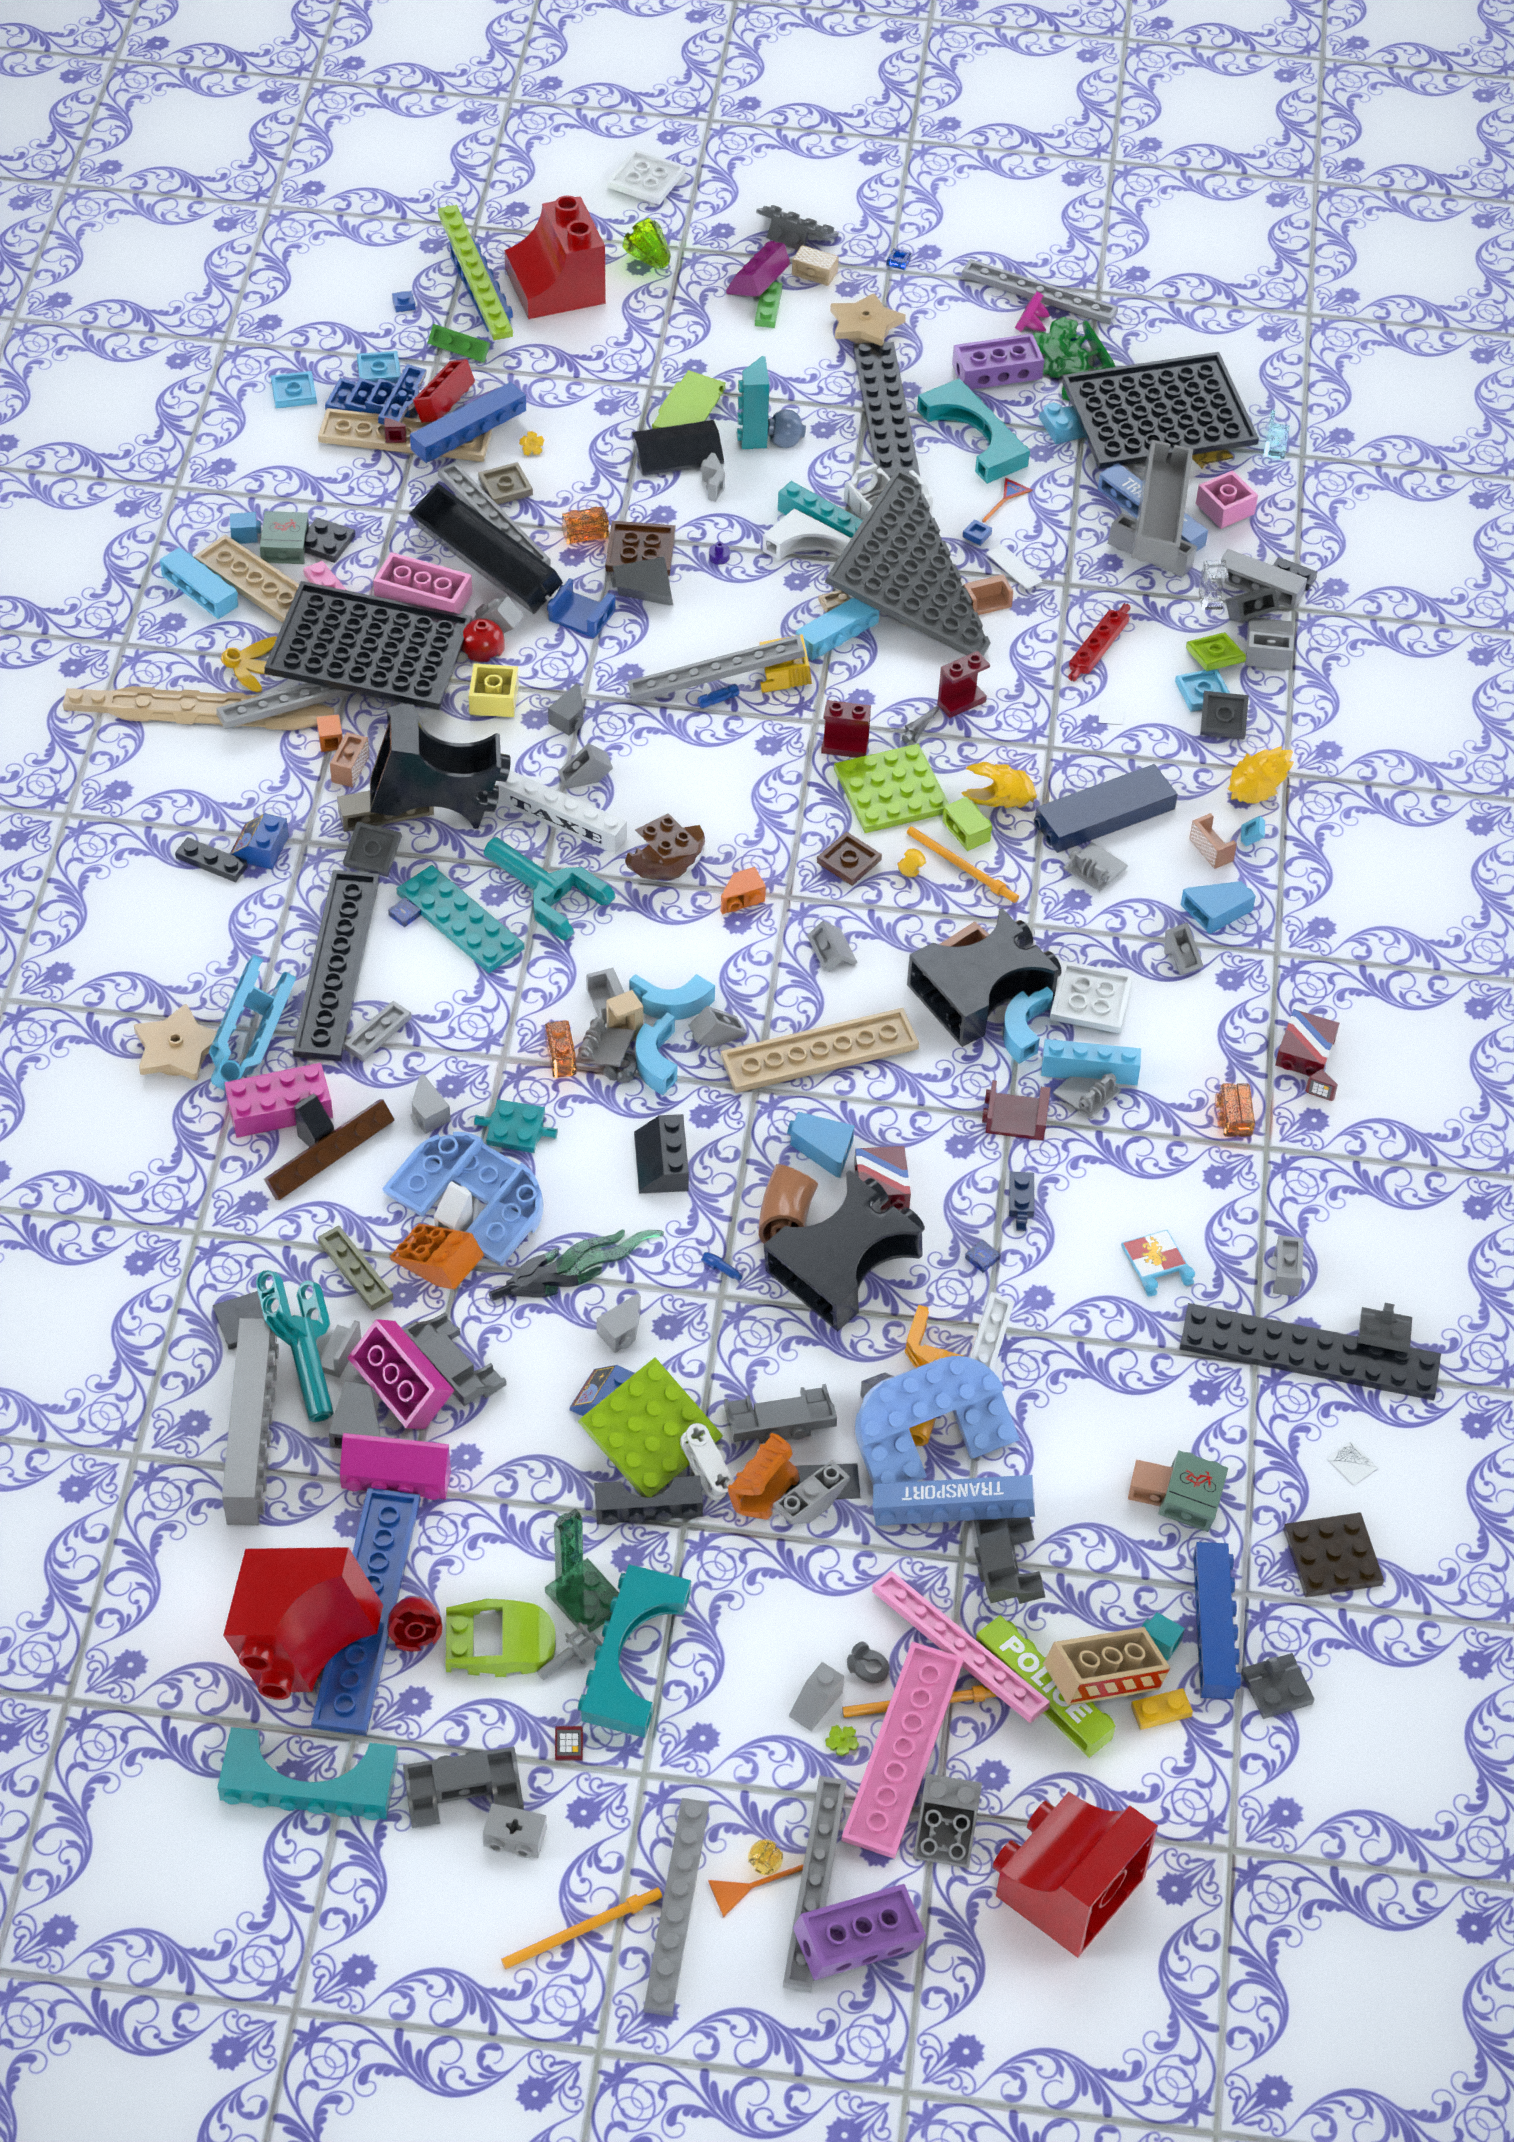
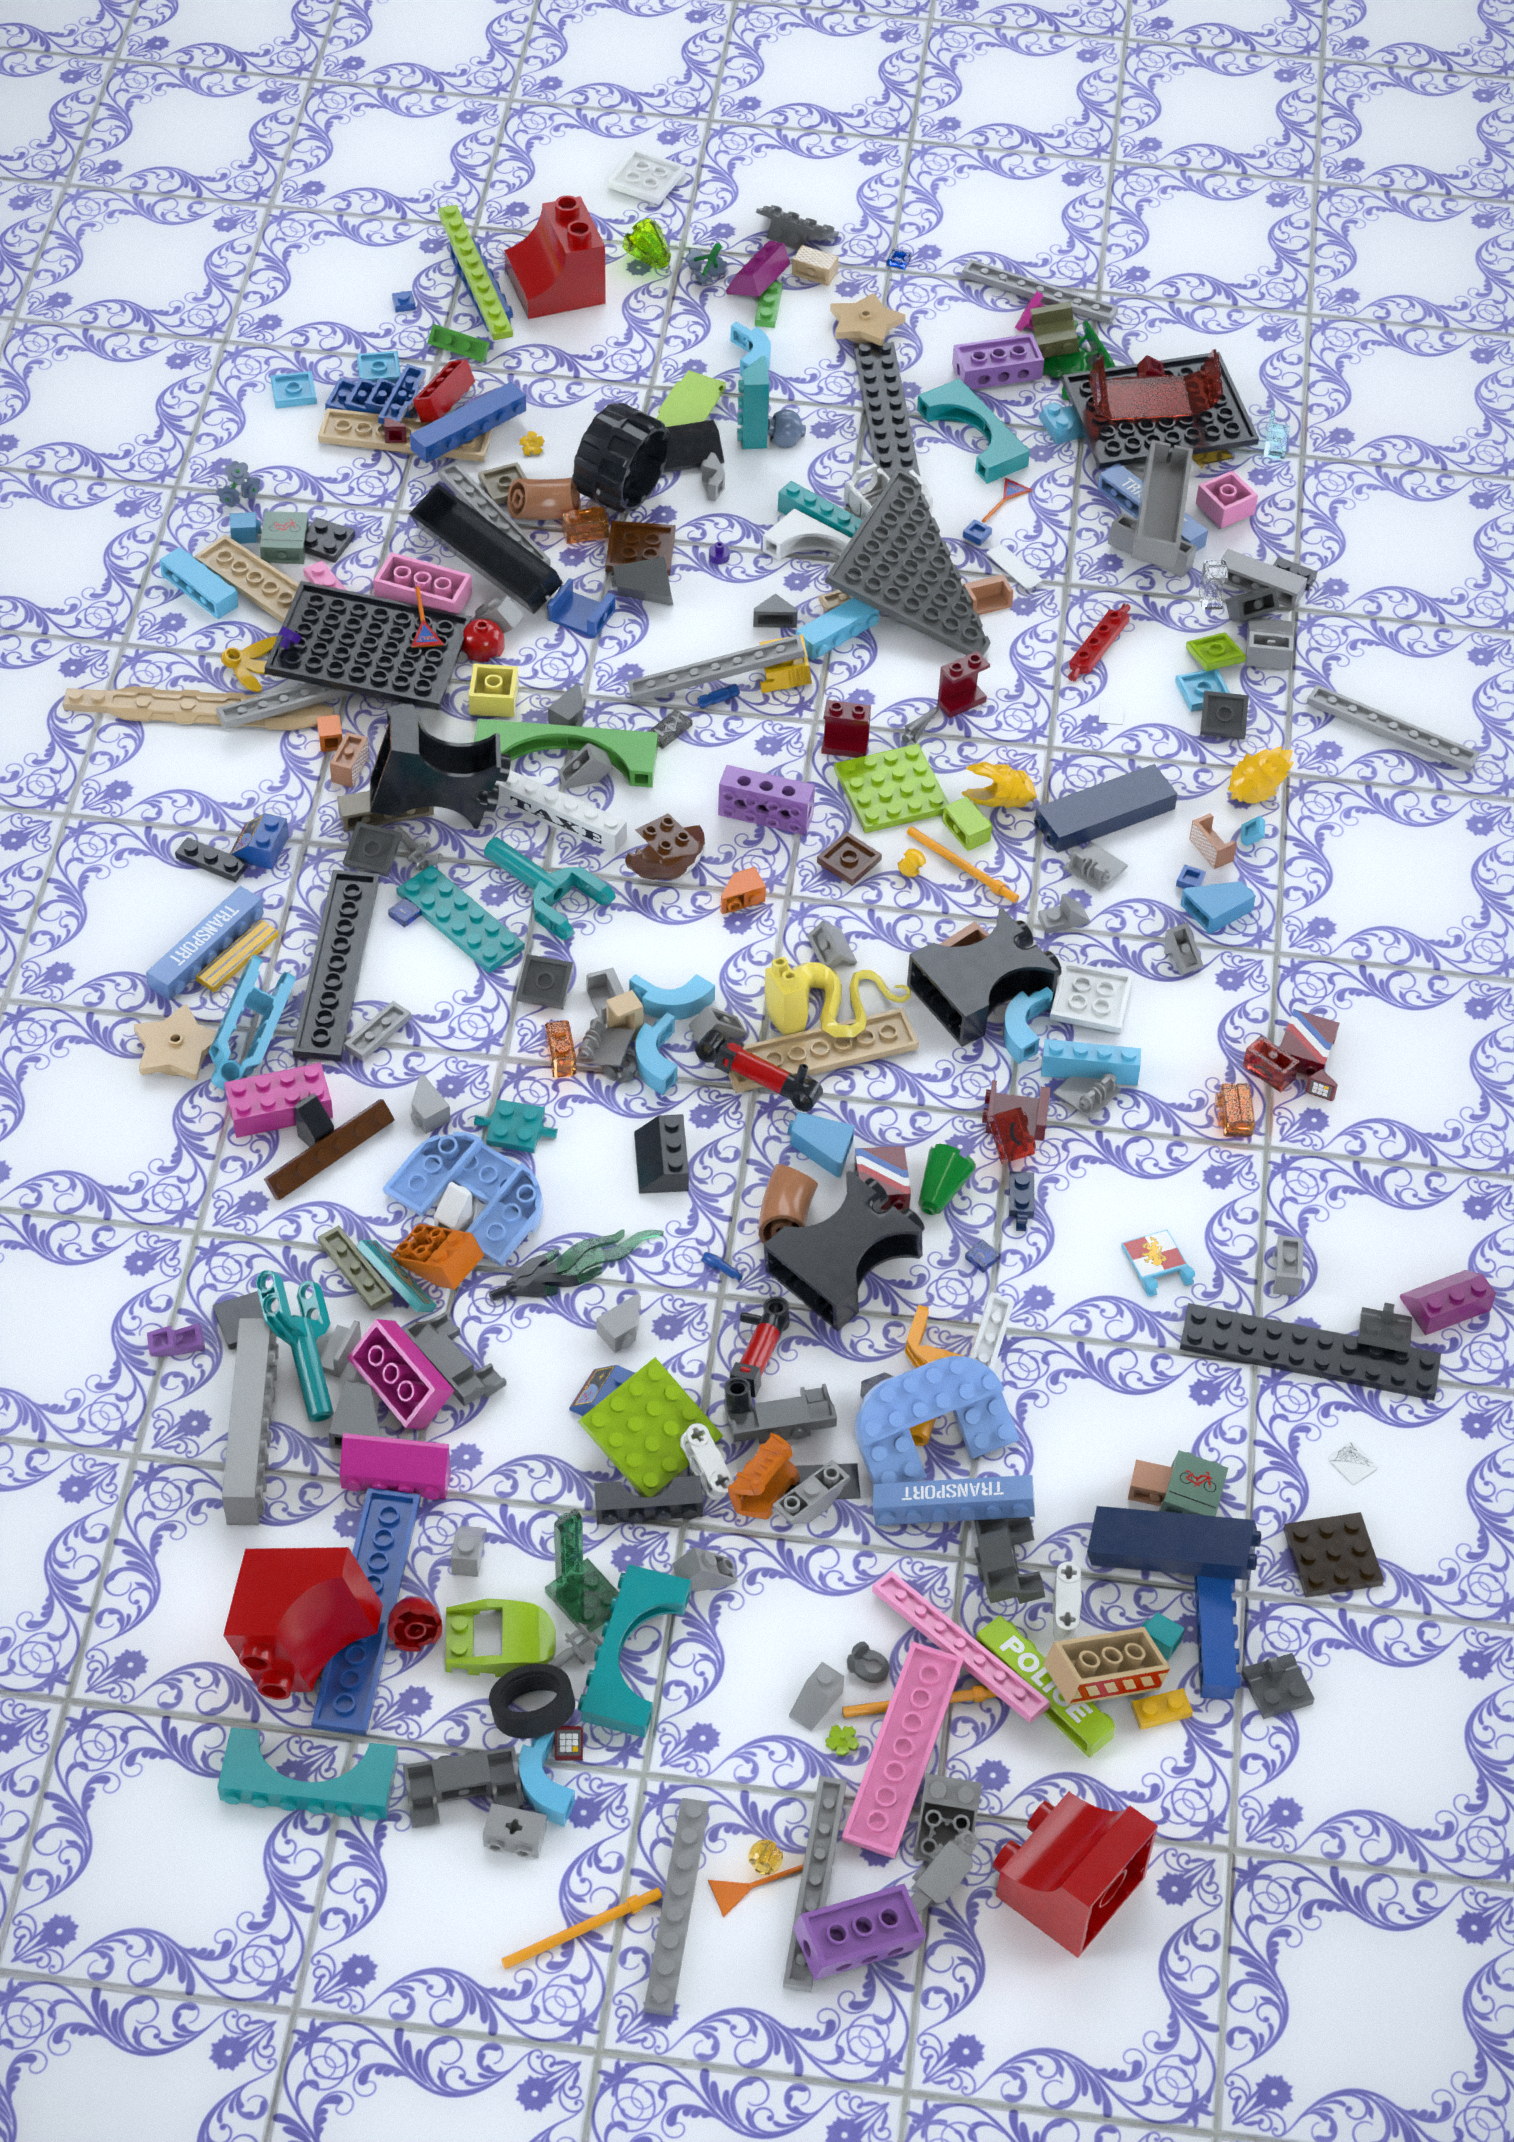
(175, 1342): none -> medium lavender slope
(205, 943): none -> medium blue brick
(236, 956): none -> yellow tile
(237, 474): none -> sand blue plant
(288, 637): none -> dark purple tile
(396, 1276): none -> teal tile
(418, 851): none -> light grey piece
(425, 635): none -> piece
(468, 1550): none -> light grey slope
(535, 1722): none -> black tyre
(538, 1790): none -> medium azure arch
(542, 498): none -> nougat brick
(545, 981): none -> dark grey hinge
(621, 457): none -> black wheel
(629, 751): none -> bright green arch
(671, 727): none -> clear smoke tile
(705, 1569): none -> light grey slope
(714, 266): none -> sand blue plant
(732, 1057): none -> black piece
(747, 1374): none -> black piece
(752, 341): none -> medium azure arch
(766, 799): none -> medium lavender brick
(775, 613): none -> dark grey slope
(789, 990): none -> light yellow hips
(943, 1177): none -> green cone
(945, 1872): none -> light grey hinge
(1012, 1135): none -> clear red brick
(1055, 329): none -> olive panel
(1062, 917): none -> light grey slope
(1067, 1601): none -> white piece
(1150, 366): none -> dark red slope
(1157, 394): none -> clear red piece
(1174, 1543): none -> dark blue brick
(1190, 877): none -> plate
(1270, 1063): none -> clear red brick
(1393, 728): none -> light grey plate
(1449, 1300): none -> magenta slope

